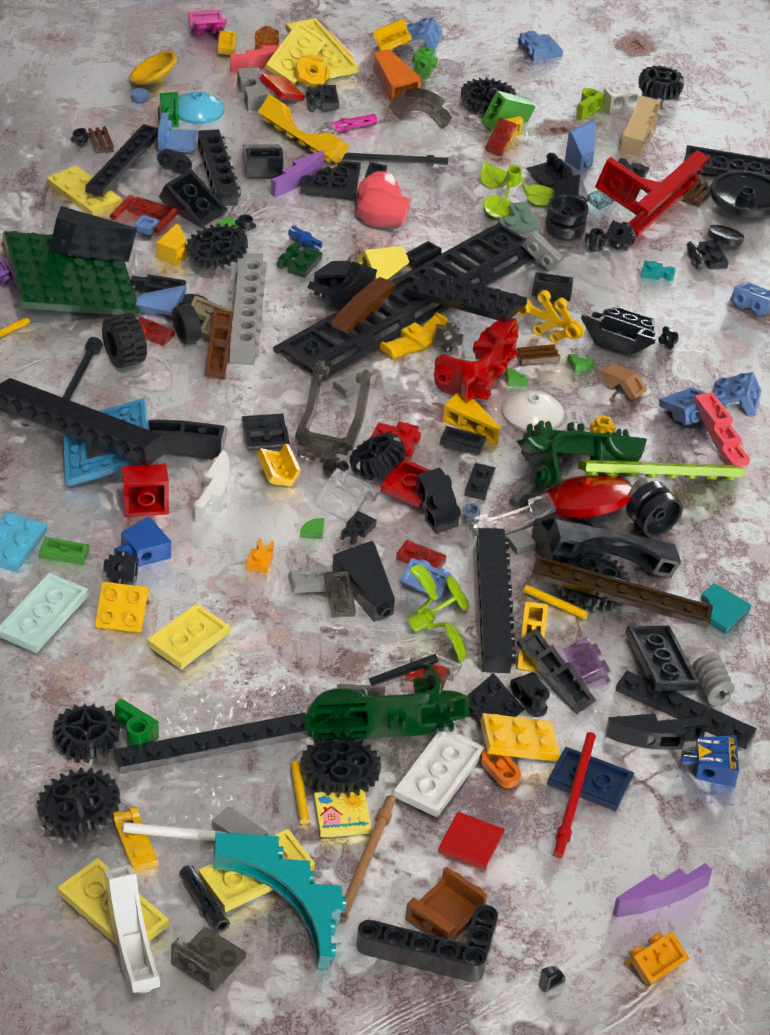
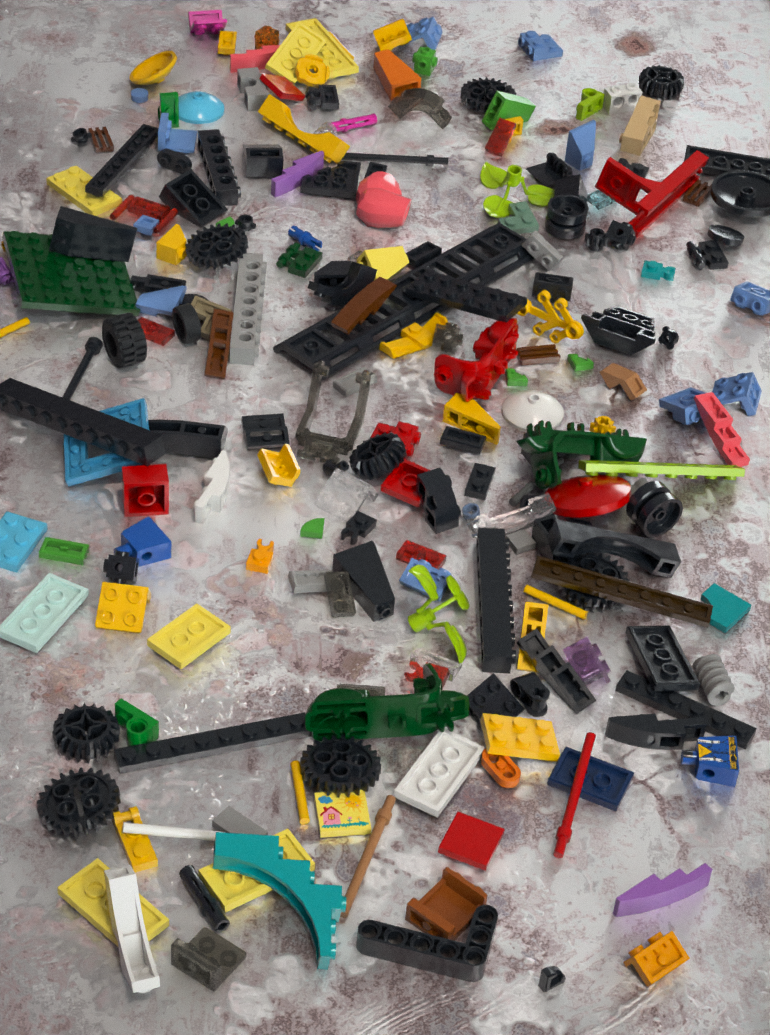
(402, 670): black bar -> none

